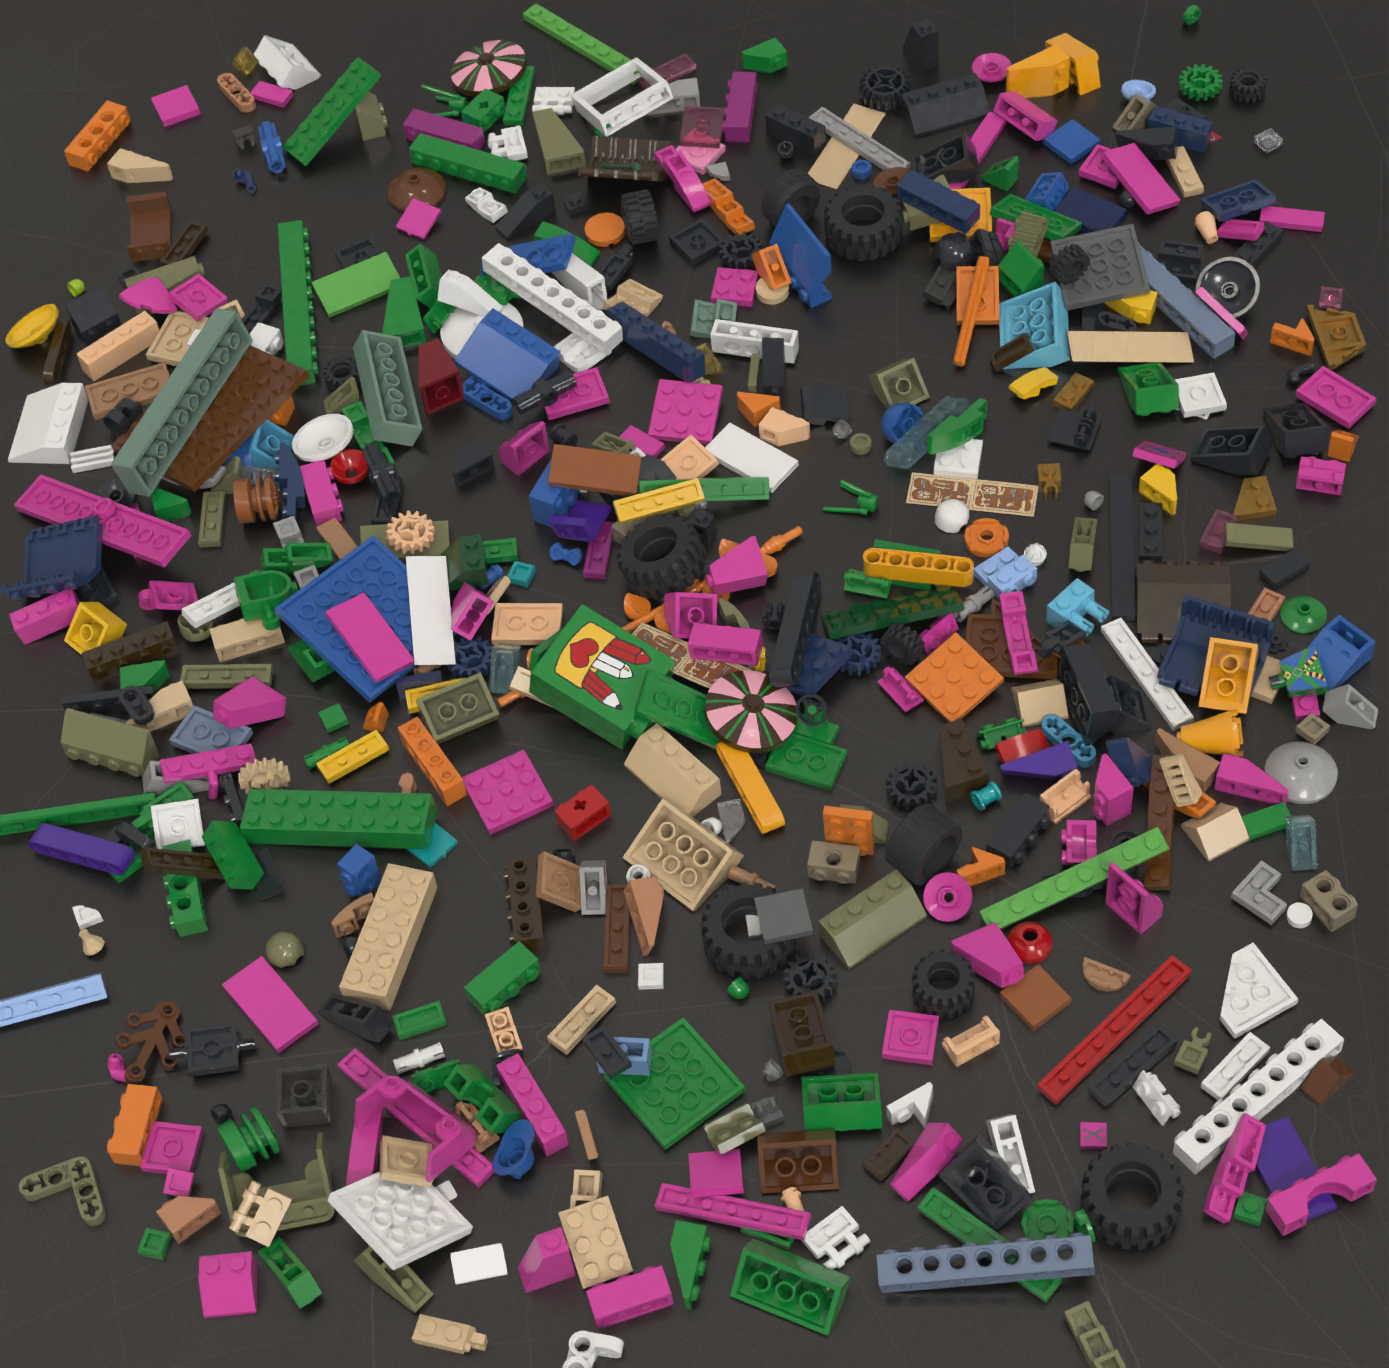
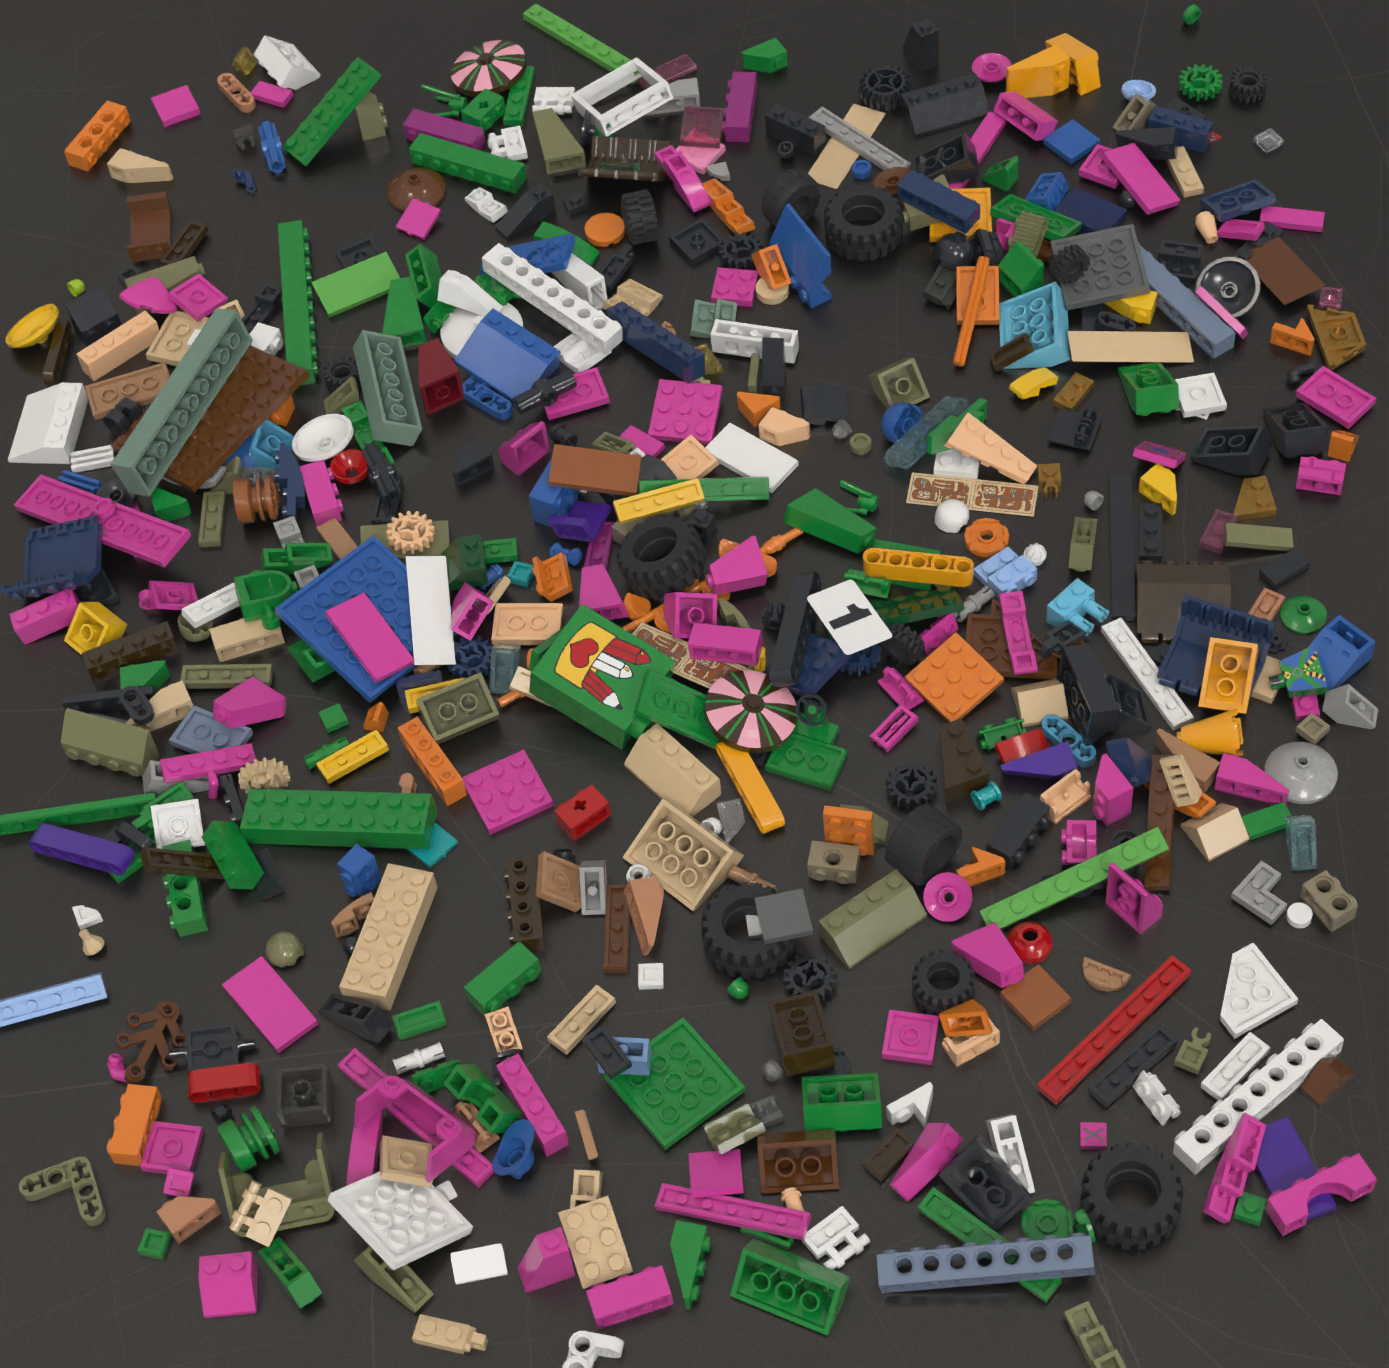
(80, 481): none -> blue tile
(224, 1082): none -> red beam
(552, 576): none -> orange bracket
(587, 129): none -> black dish
(600, 593): none -> dark pink slope
(830, 521): none -> green slope
(849, 617): none -> white sticker
(888, 743): none -> dark pink tile
(965, 1020): none -> orange slope
(983, 444): none -> light nougat wing
(1283, 271): none -> reddish brown sticker

